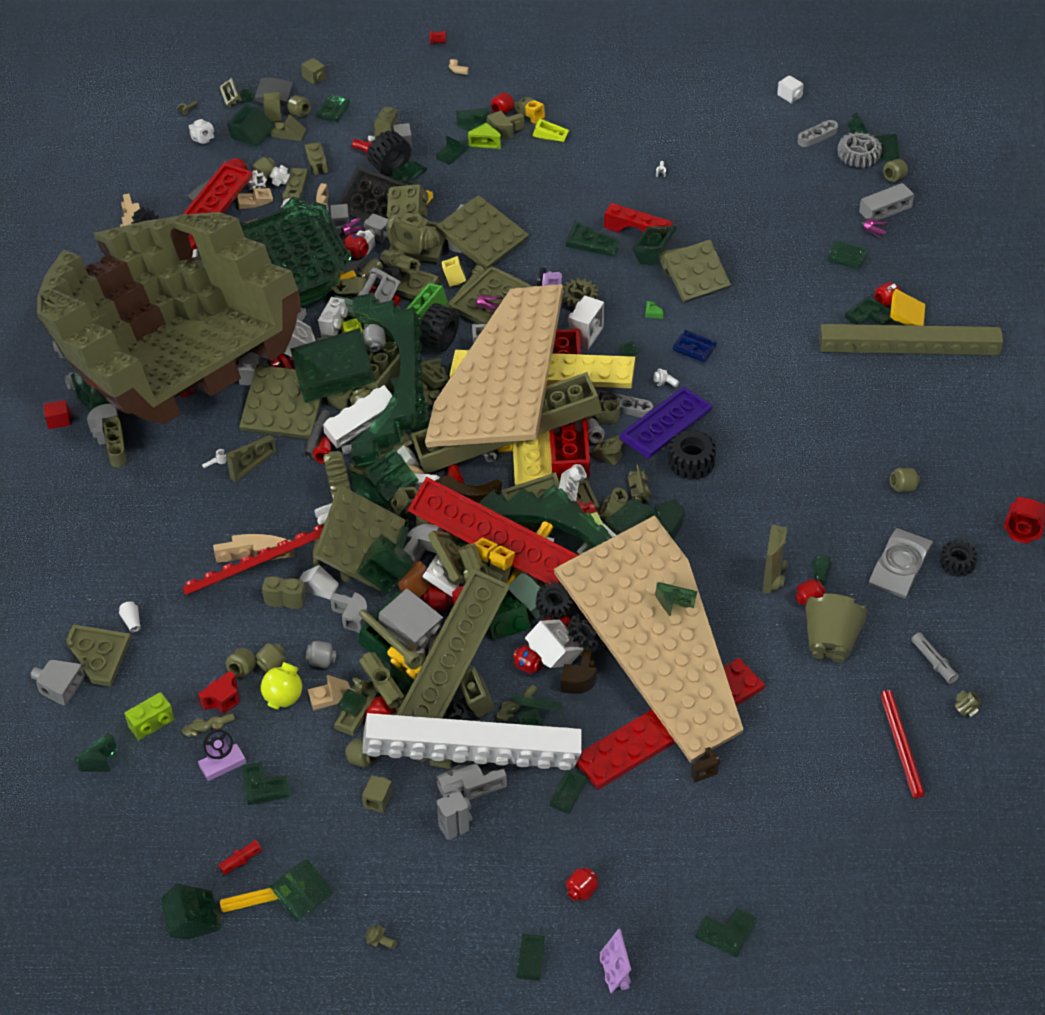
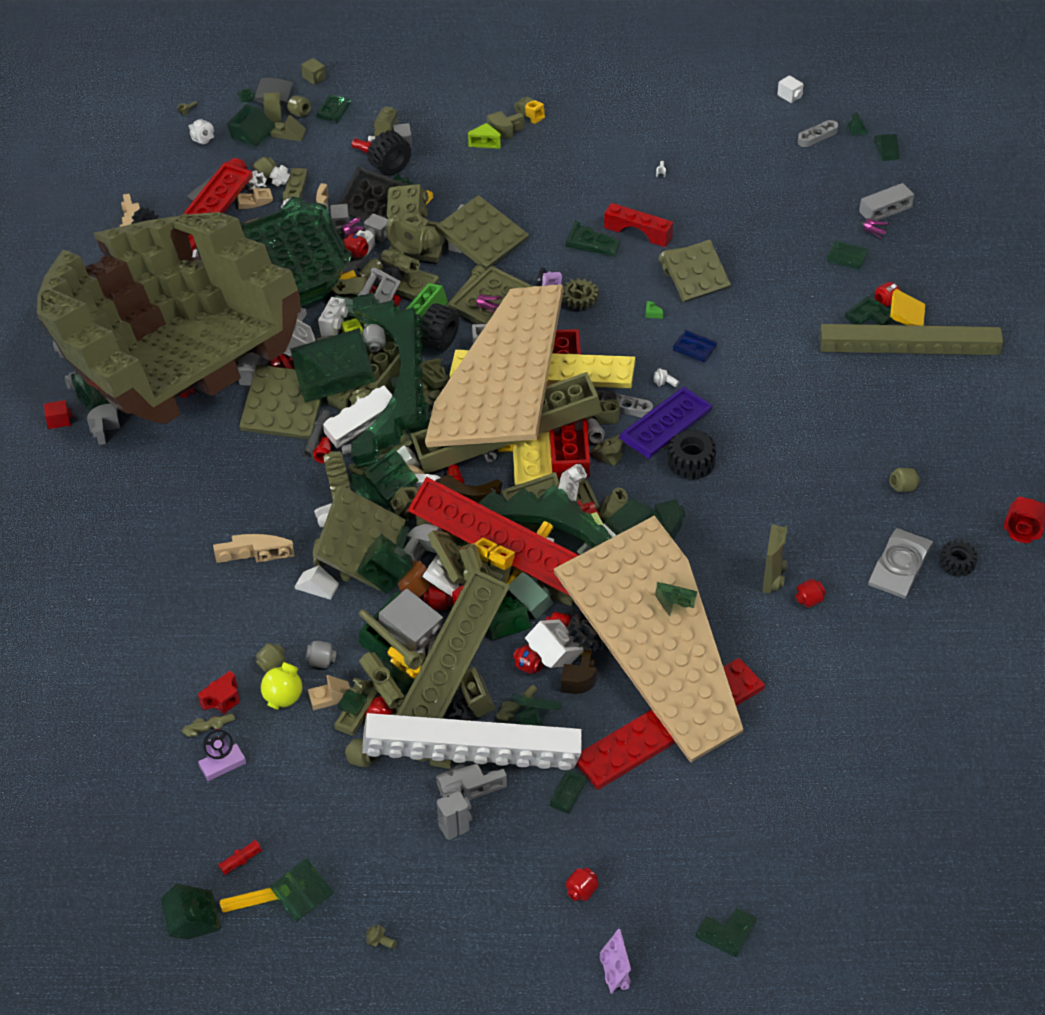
(58, 680): light grey torso -> none
(94, 757): clear green slope -> none
(98, 652): olive plate -> none
(115, 442): olive beam -> none
(130, 615): white cone -> none
(149, 716): lime brick -> none
(220, 458): white hand -> none
(233, 99): olive tile -> none
(241, 662): olive head -> none
(248, 562): red plate -> none
(249, 457): olive wing -> none
(261, 789): clear green plate -> none
(283, 592): olive brick -> none
(316, 157): olive hinge -> none
(350, 609): light grey brick -> none
(377, 794): olive brick -> none
(410, 170): clear green slope -> none
(438, 37): red bush -> none
(452, 150): clear green slope -> none
(453, 271): light yellow brick -> none
(458, 69): tan arm -> none
(470, 118): clear green slope -> none
(502, 102): red head -> none
(531, 957): clear green tile -> none
(549, 131): neon yellow slope -> none
(549, 610): black tyre -> none
(589, 320): white brick -> none
(629, 349): clear green plate -> none
(637, 481): olive hinge -> none
(653, 243): clear green slope -> none
(705, 768): dark brown bracket -> none
(821, 568): clear green cone -> none
(833, 625): olive cone -> none
(859, 150): light grey gear -> none
(895, 170): olive head -> none
(902, 744): red axle -> none
(939, 663): light grey pin -> none
(967, 703): olive gear -> none

